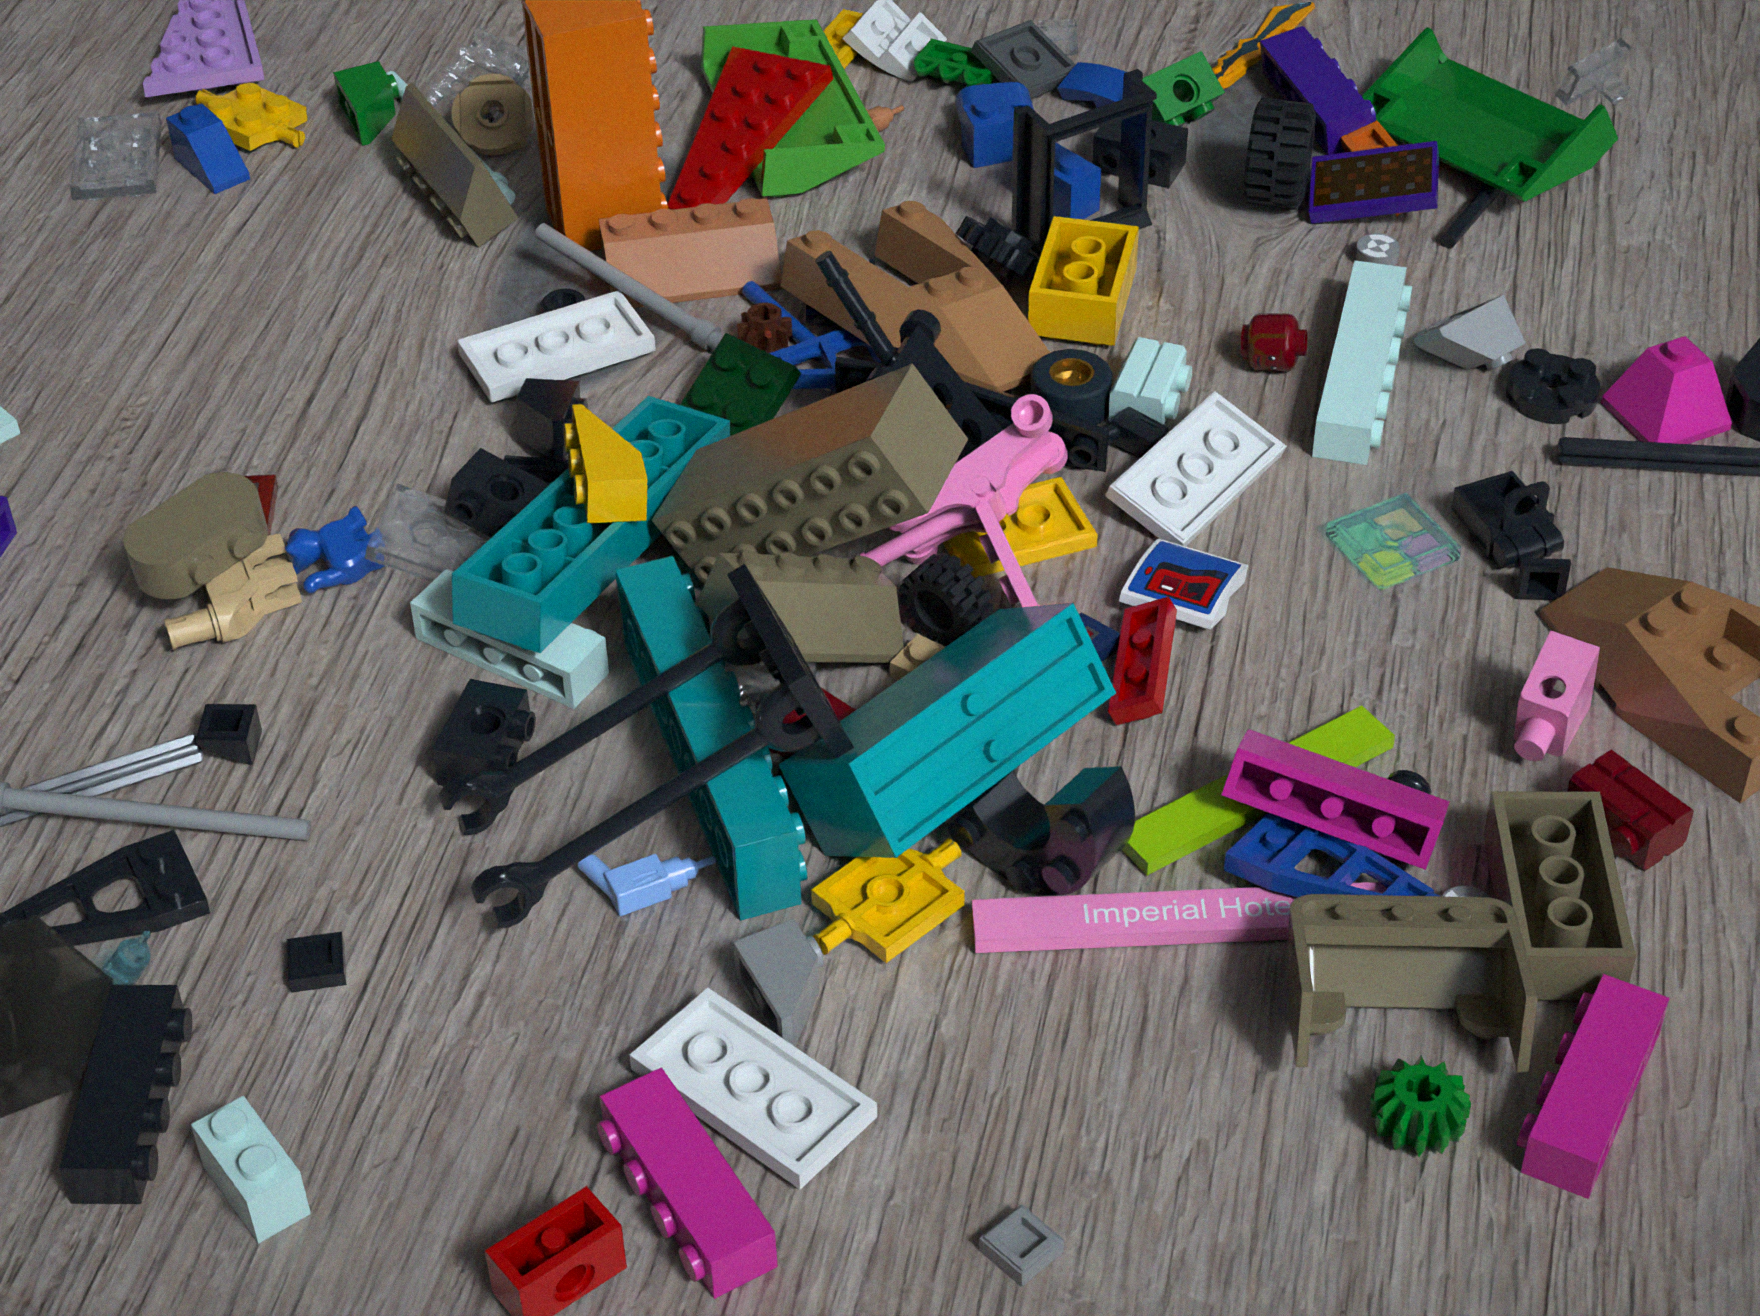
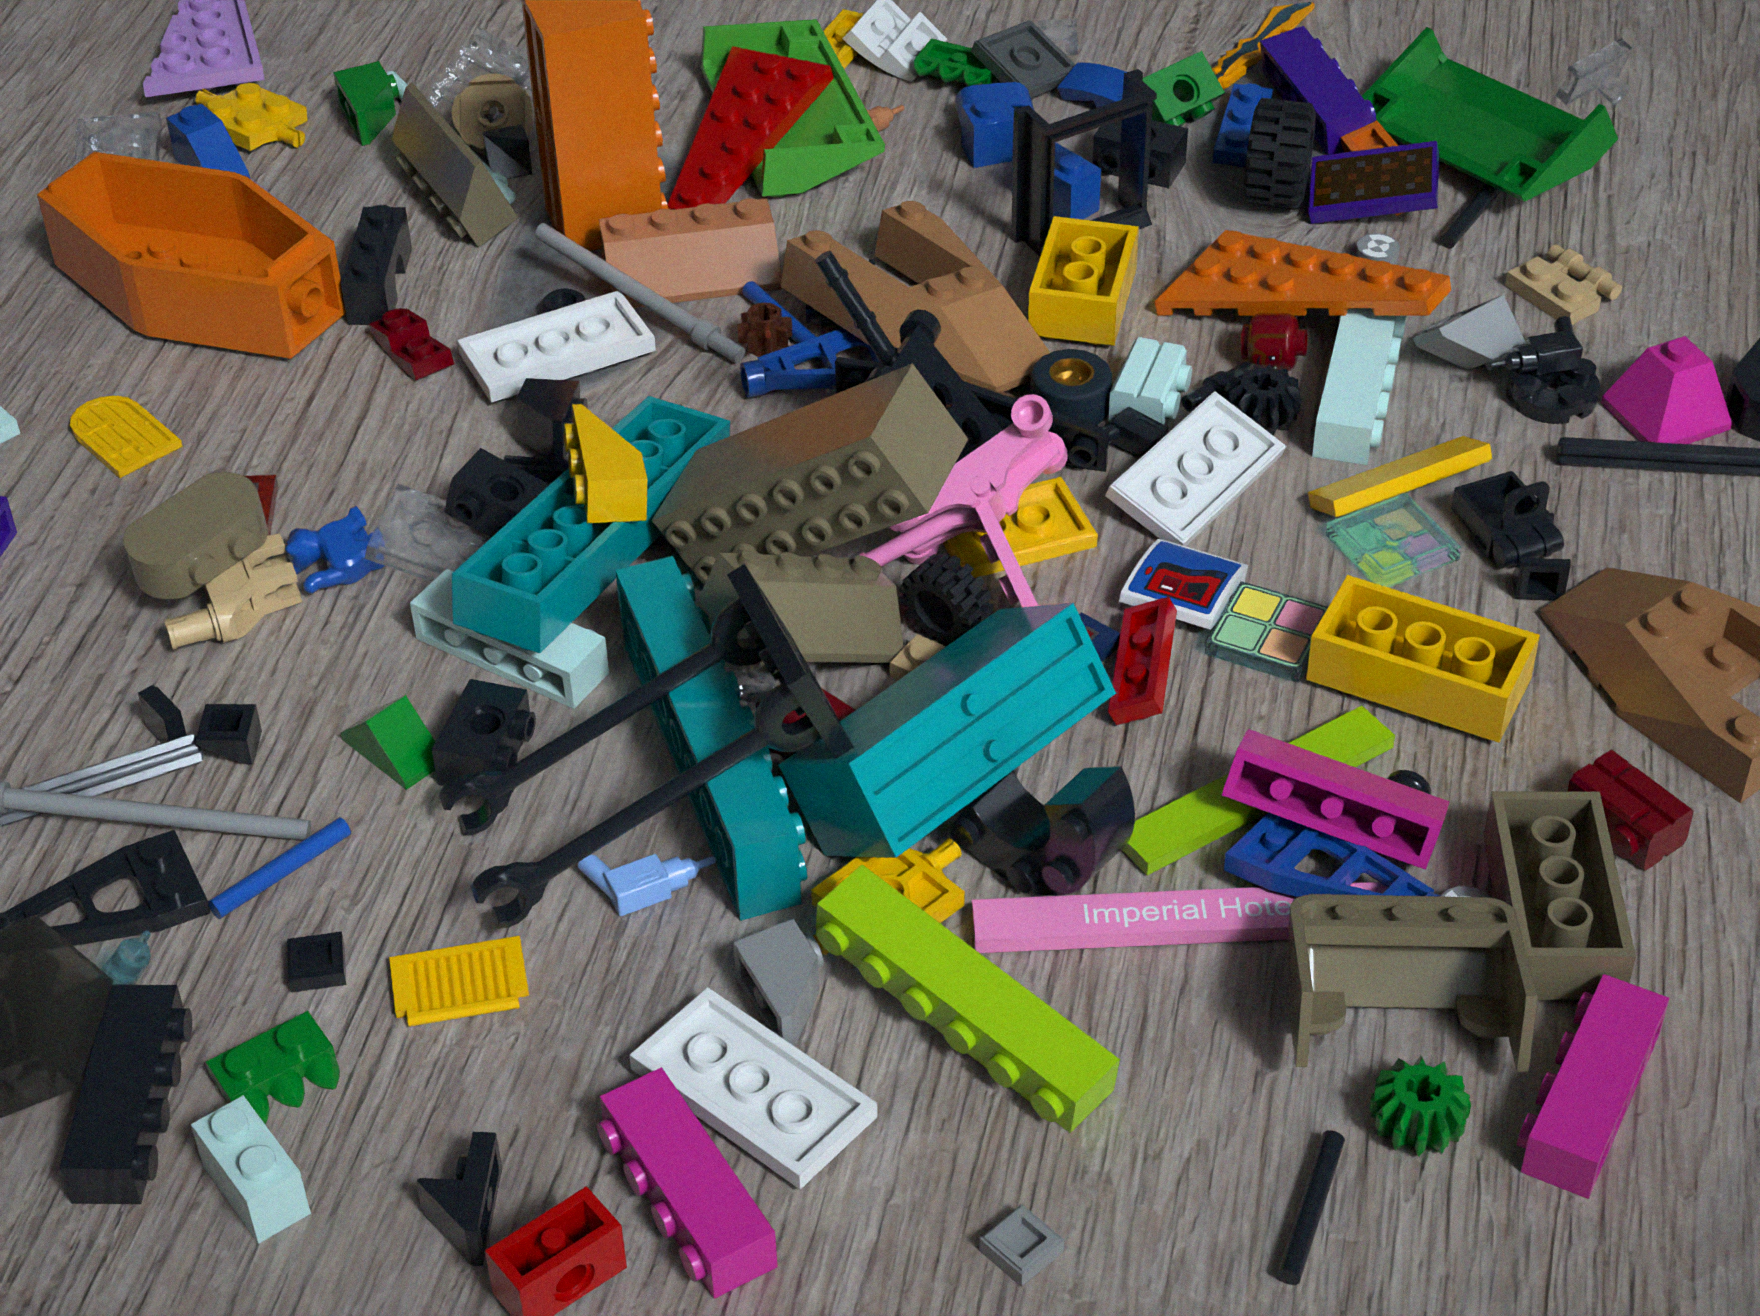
(121, 433): none -> yellow window
(161, 714): none -> black tile
(193, 254): none -> orange container
(276, 1064): none -> green plate
(279, 868): none -> blue bar
(376, 255): none -> black arch
(394, 742): none -> green slope
(409, 343): none -> dark red slope
(459, 981): none -> yellow window
(466, 1206): none -> black slope
(508, 151): none -> black slope
(741, 384): dark green plate -> none
(966, 999): none -> lime brick
(999, 247): black gear -> none
(1215, 382): none -> black bar
(1236, 124): none -> blue plate
(1265, 396): none -> black gear
(1266, 631): none -> tile
(1289, 278): none -> orange wing
(1310, 1208): none -> black bar
(1400, 476): none -> yellow tile
(1422, 657): none -> yellow brick
(1545, 352): none -> black piece
(1546, 716): bright pink torso -> none
(1555, 291): none -> tan plate

